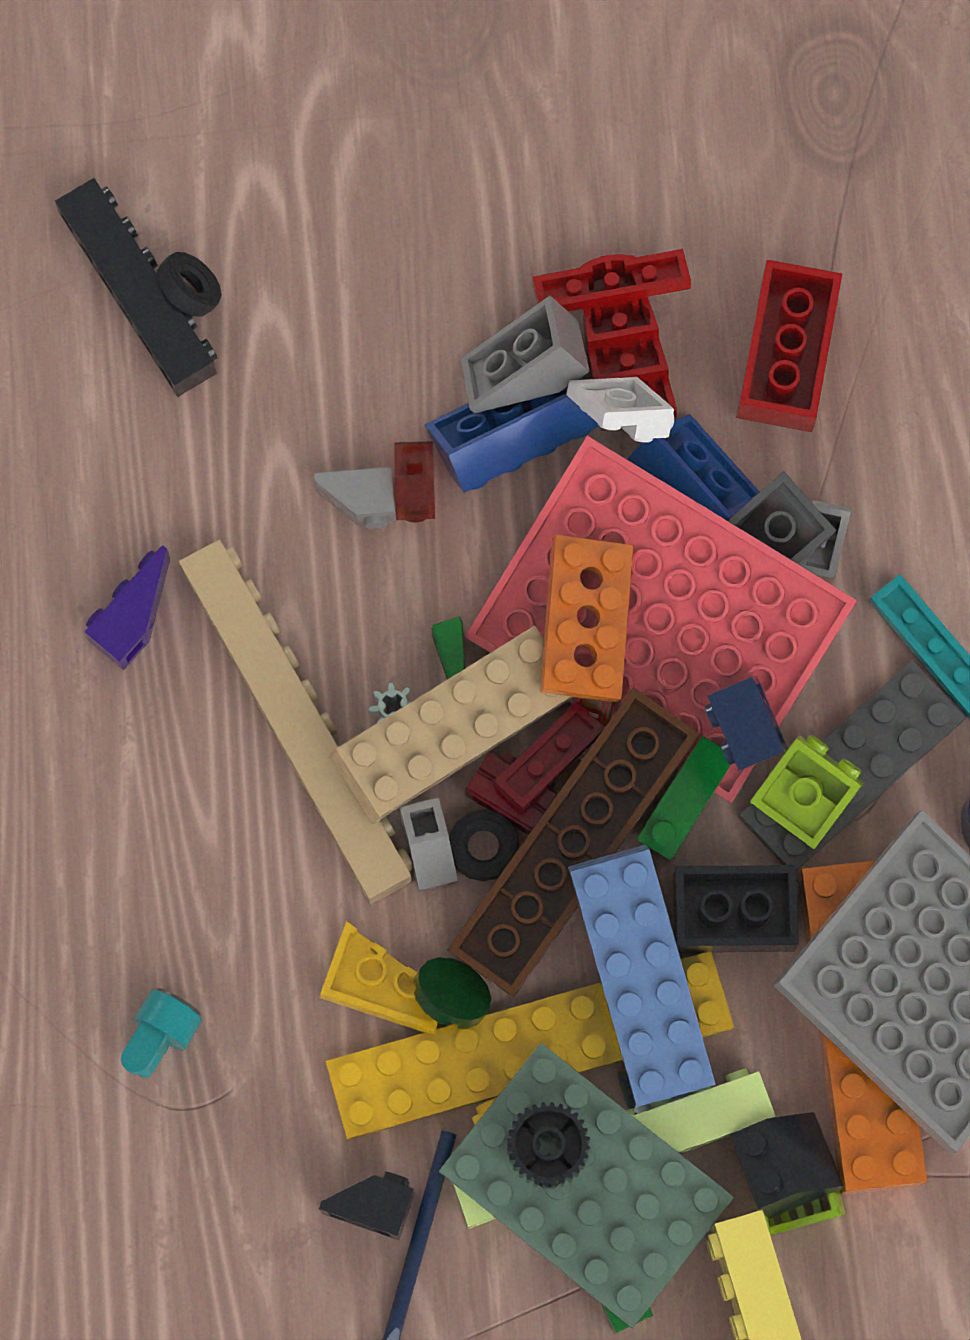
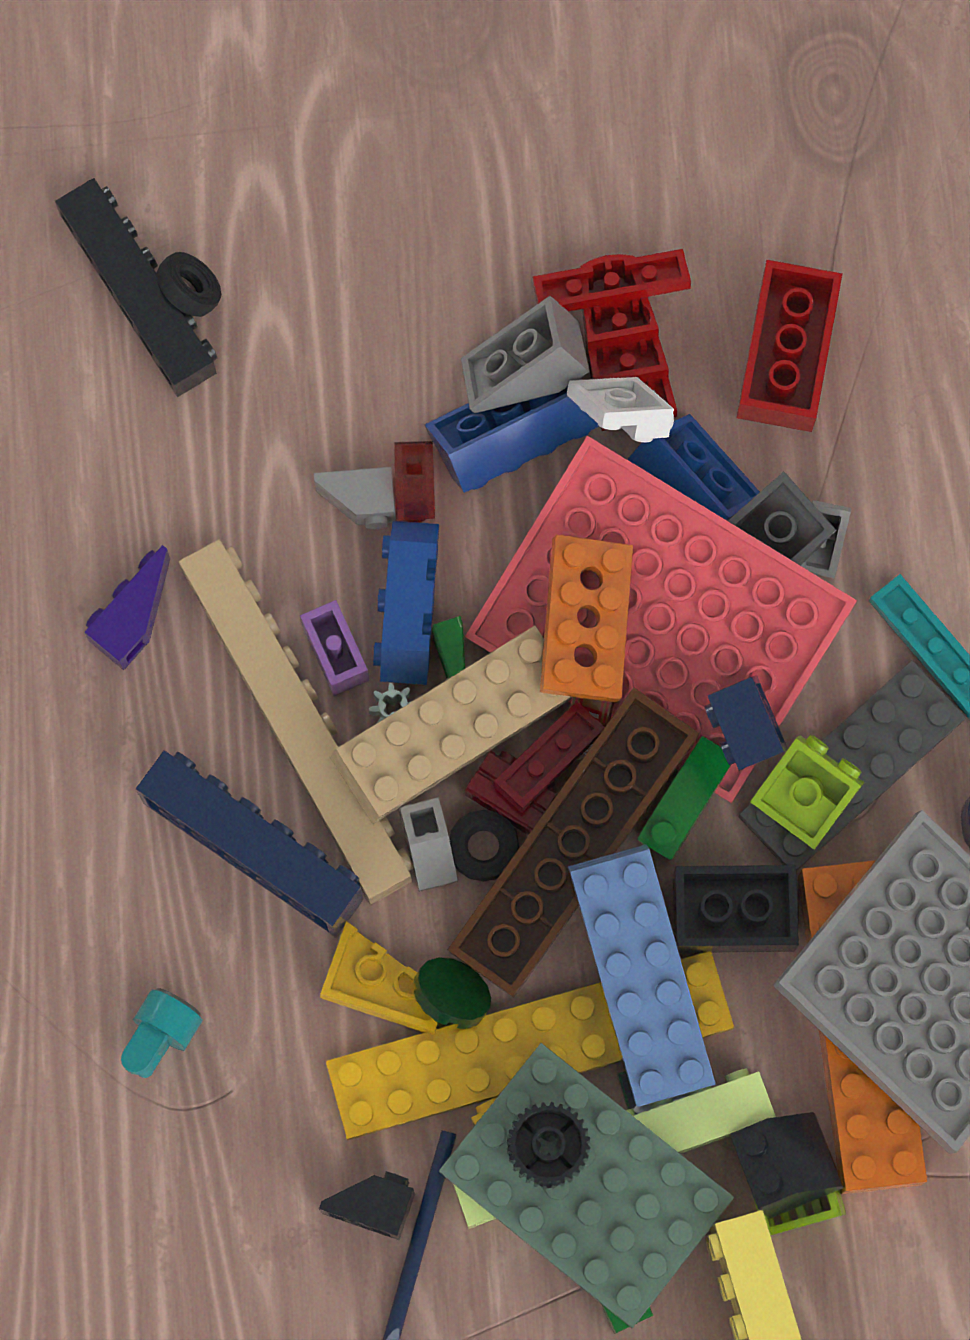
(250, 843): none -> dark blue brick
(334, 647): none -> medium lavender brick
(407, 602): none -> blue brick

